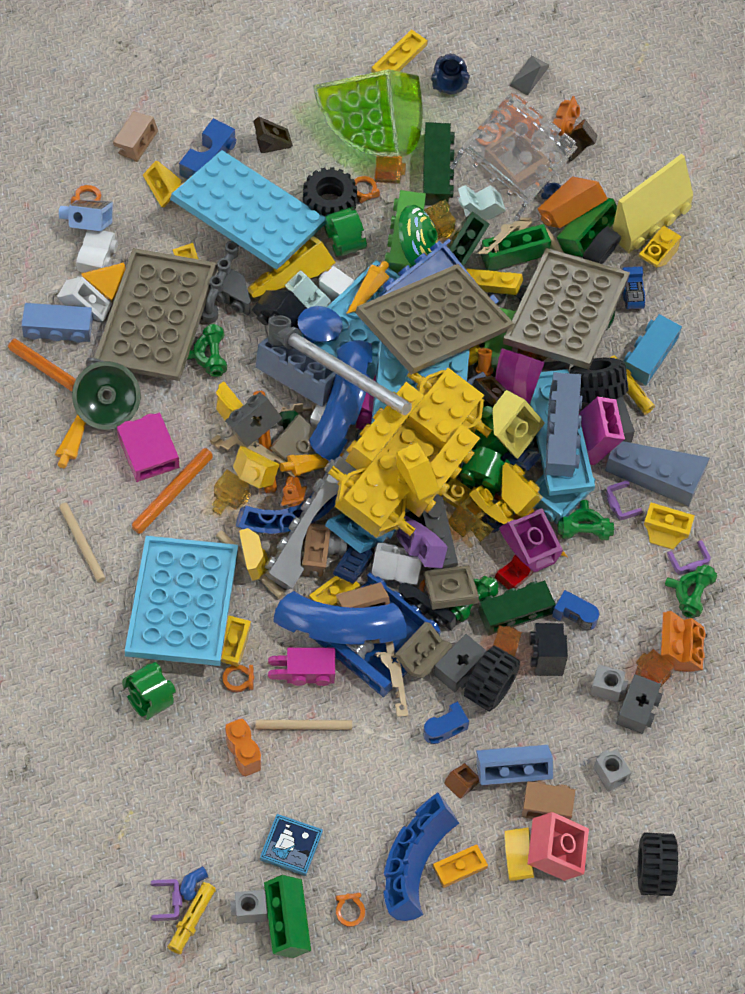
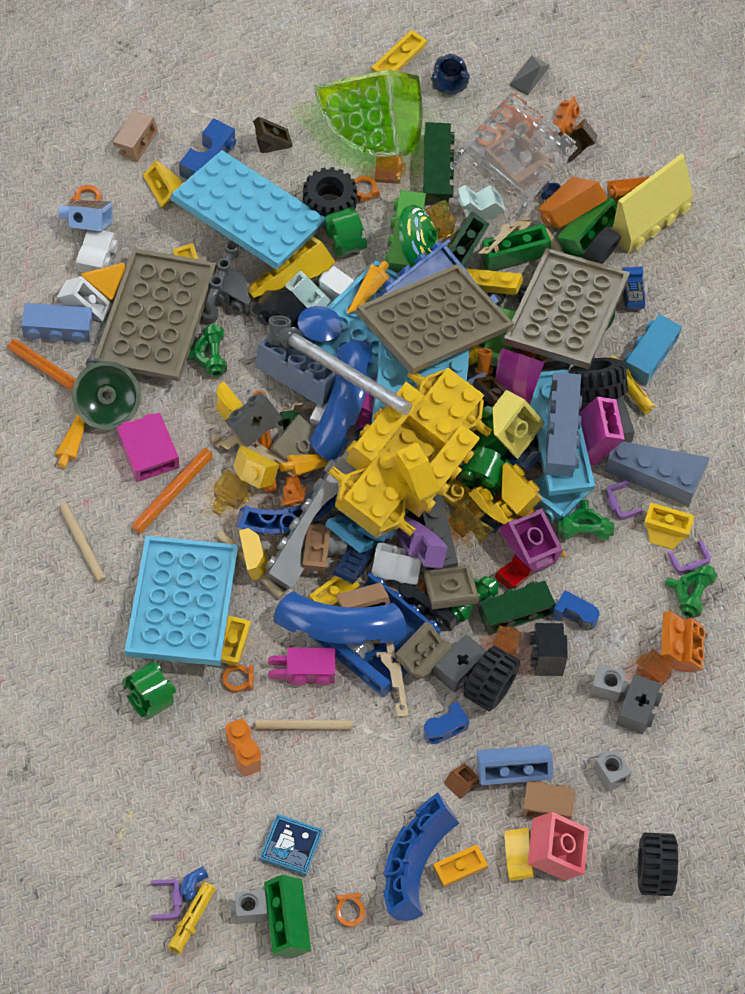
(620, 188): none -> orange hinge
(661, 247): yellow slope -> none

